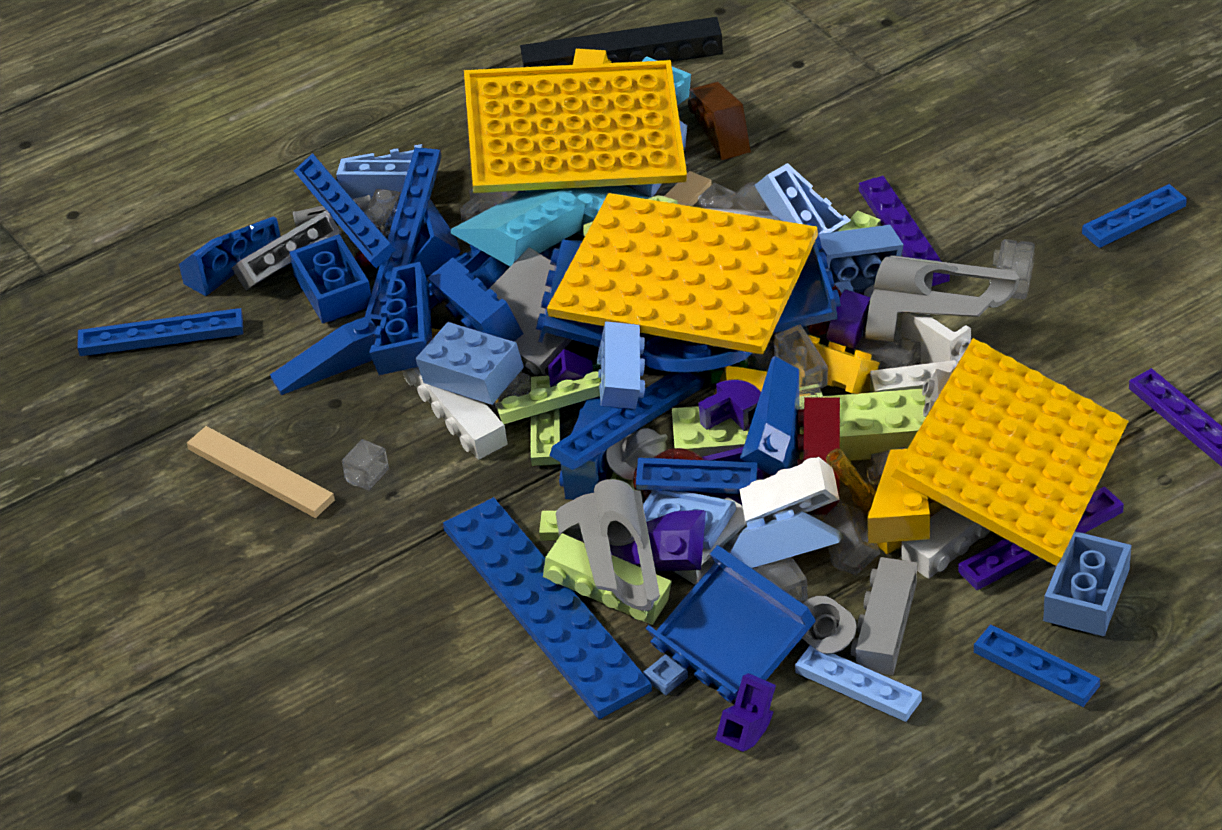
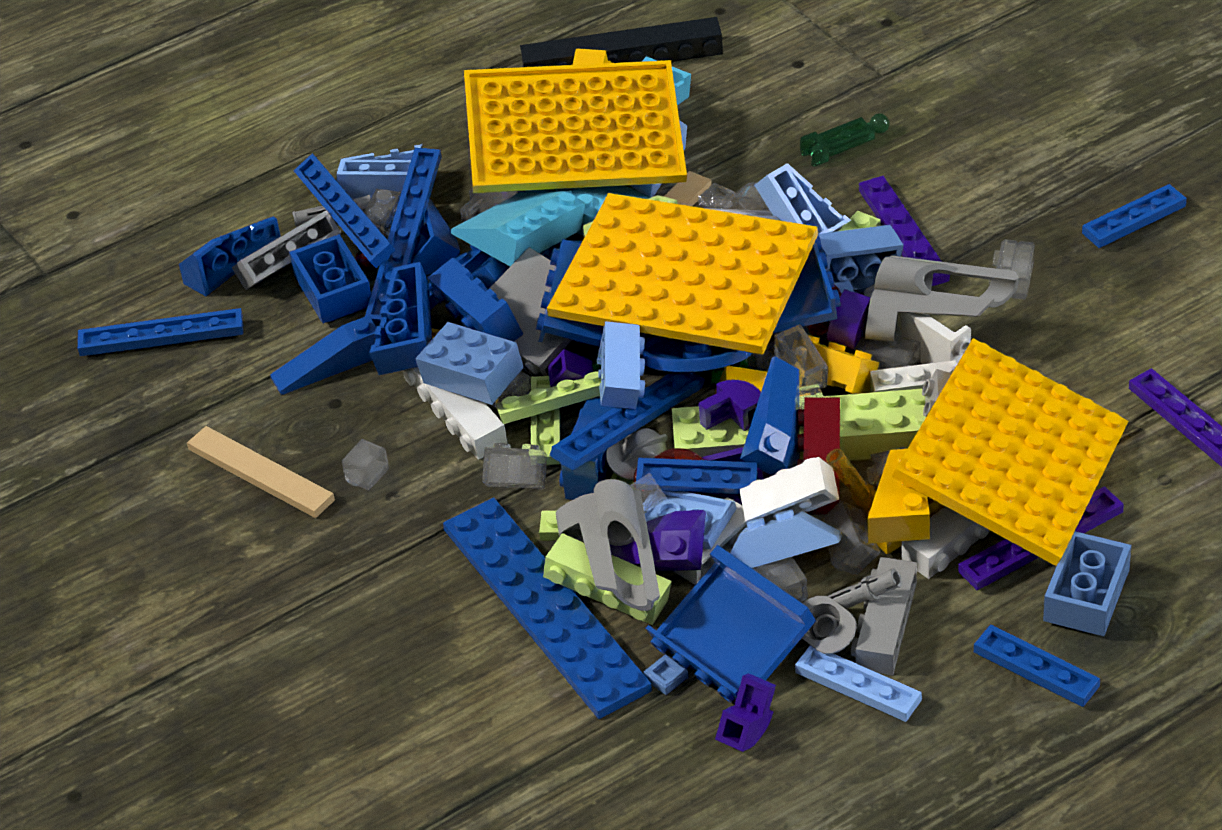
(514, 466): none -> clear brick
(650, 492): none -> clear tile
(721, 119): reddish brown wedge -> none
(842, 138): none -> clear green plate
(868, 589): none -> light grey pin

